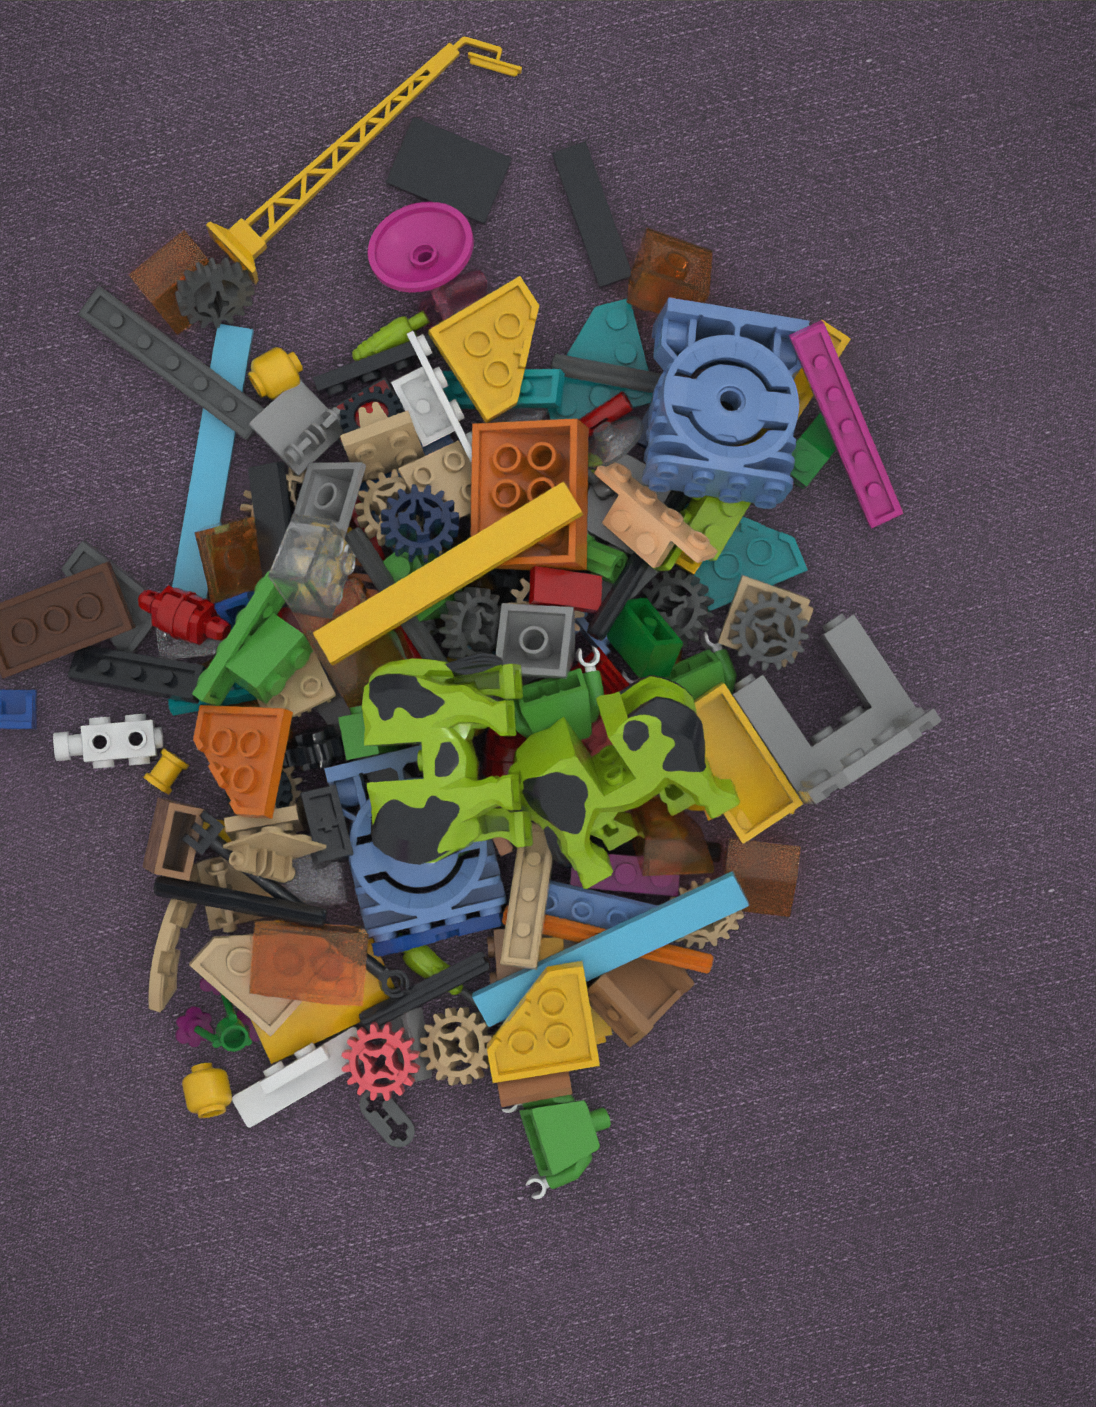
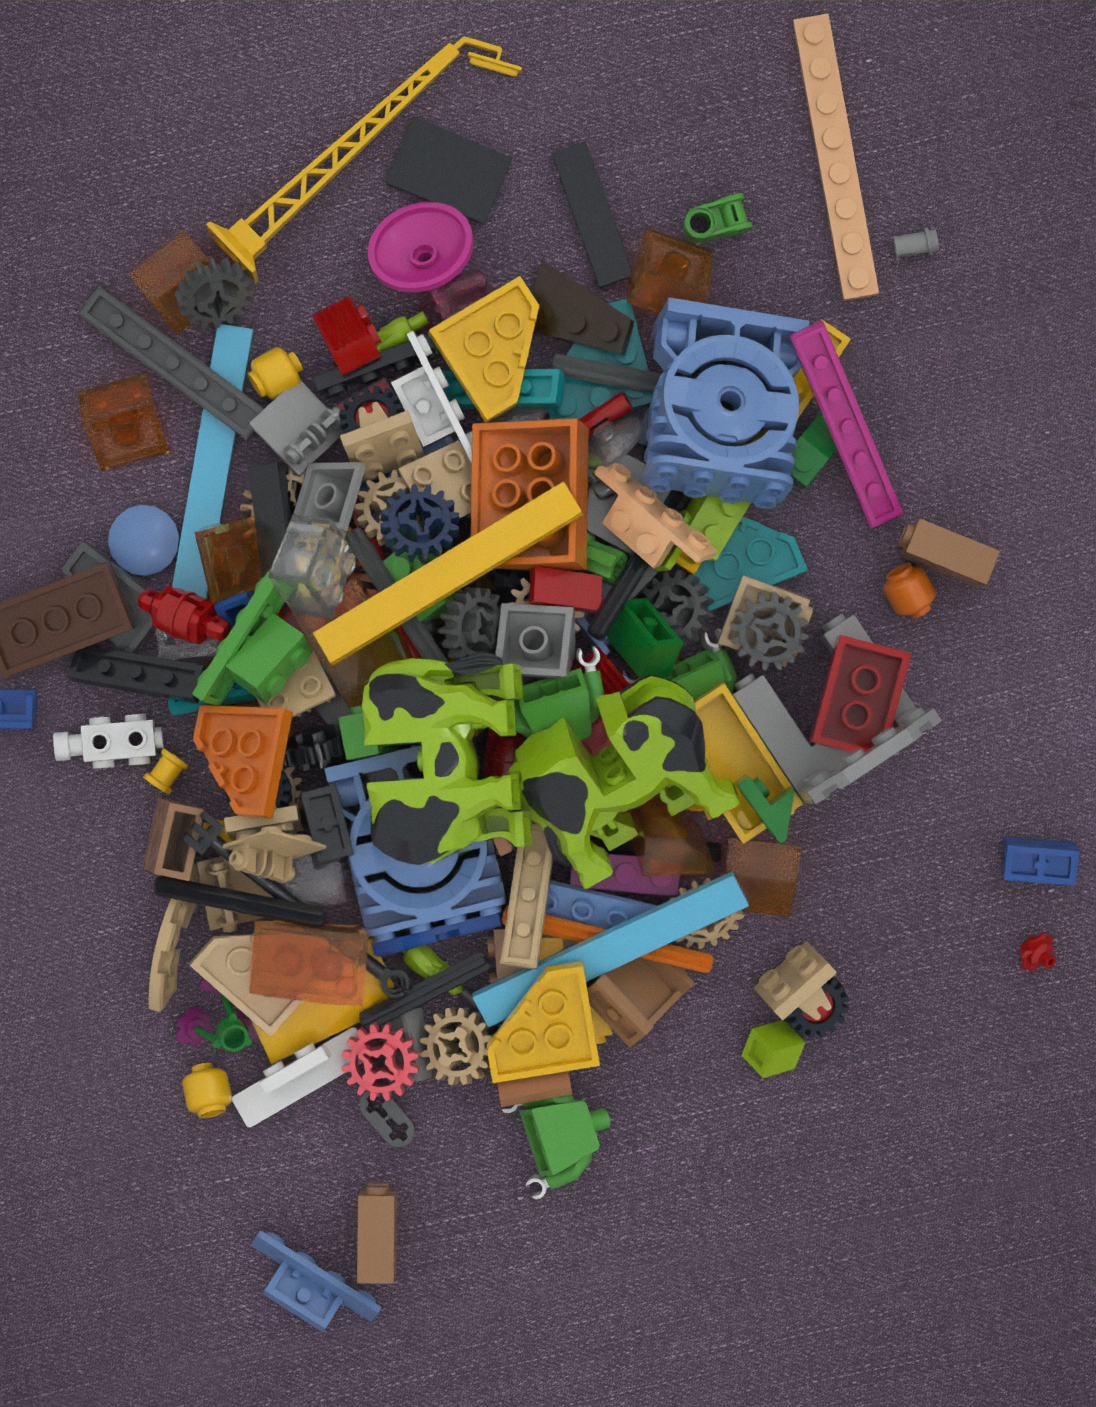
(123, 422): none -> clear orange slope
(143, 540): none -> medium blue dish
(307, 1288): none -> medium blue bracket
(348, 334): none -> red brick
(377, 1234): none -> medium nougat brick
(578, 315): none -> dark brown wing
(720, 219): none -> bright green piece
(773, 1048): none -> lime panel
(774, 813): none -> green slope
(805, 992): none -> tan plate
(835, 157): none -> light nougat plate
(859, 694): none -> red brick
(909, 590): none -> orange head
(916, 243): none -> light grey pin
(947, 552): none -> medium nougat brick
(1037, 952): none -> red plant
(1040, 861): none -> blue hinge

